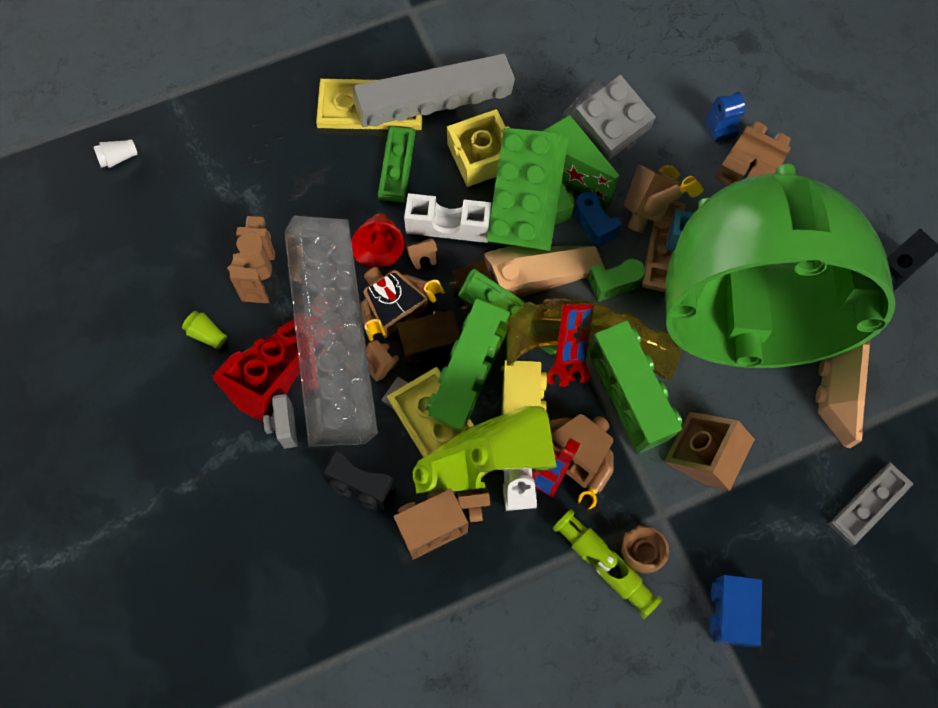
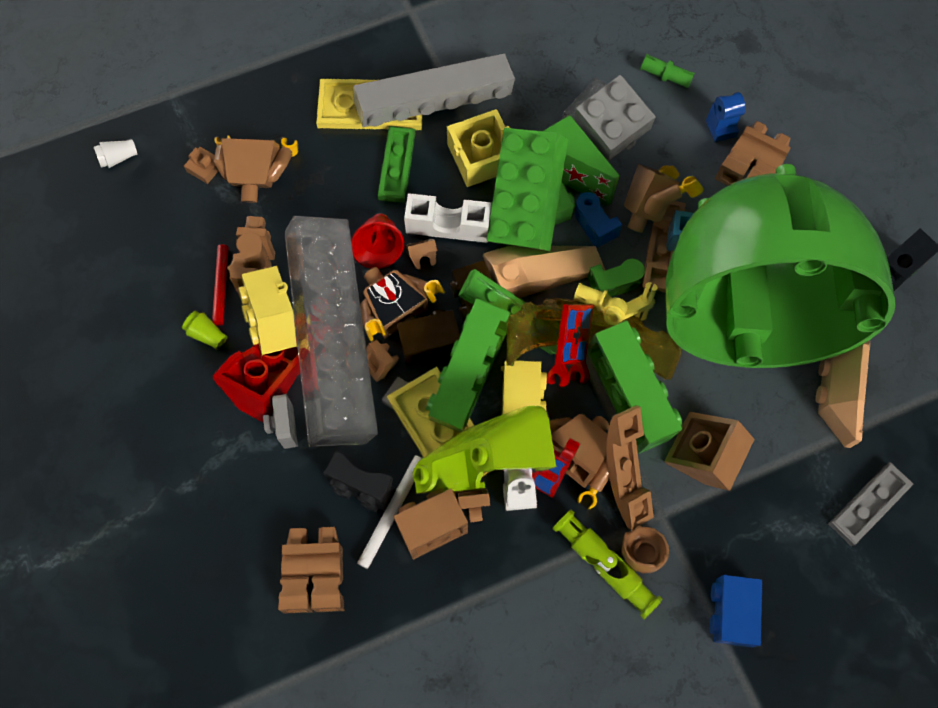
(201, 165): none -> medium nougat tile
(220, 285): none -> red bar
(252, 163): none -> medium nougat torso
(268, 310): none -> light yellow brick
(312, 563): none -> medium nougat hips
(387, 518): none -> white bar
(615, 308): none -> light yellow pin
(623, 468): none -> medium nougat slope
(667, 71): none -> bright green pin

